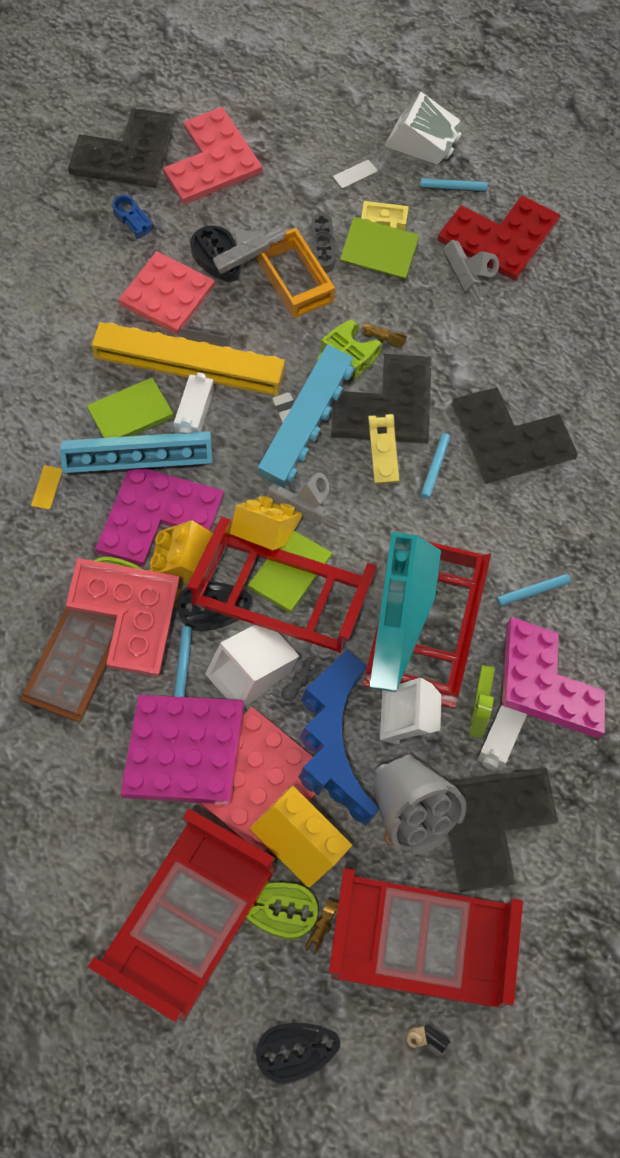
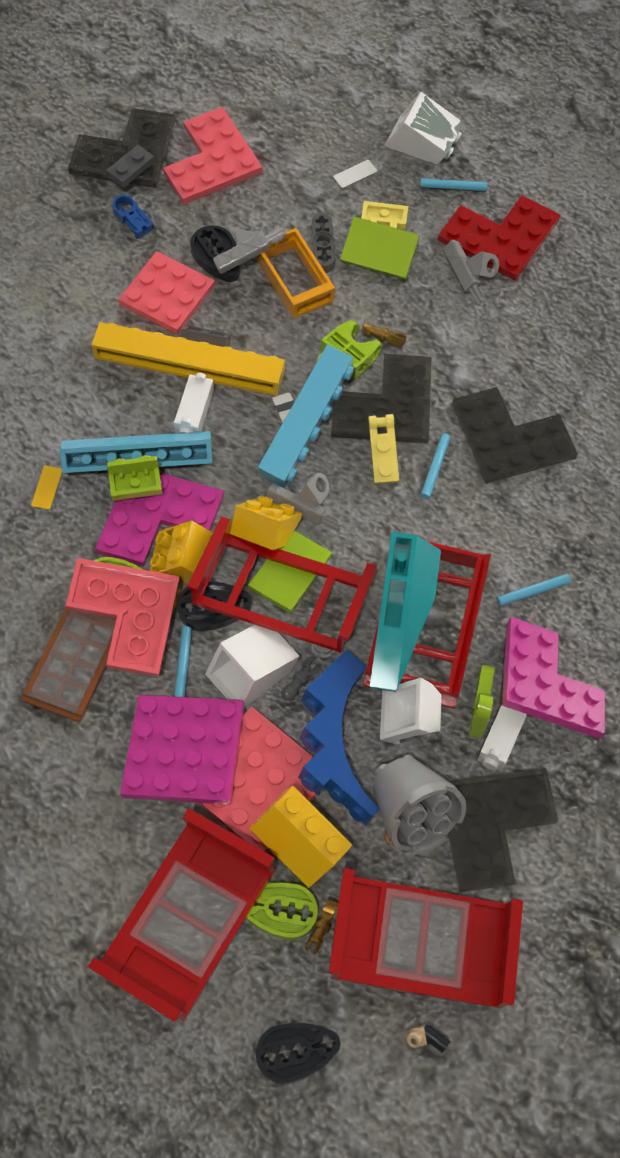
(130, 166): none -> dark grey plate
(130, 410): lime tile -> none
(134, 477): none -> lime bracket

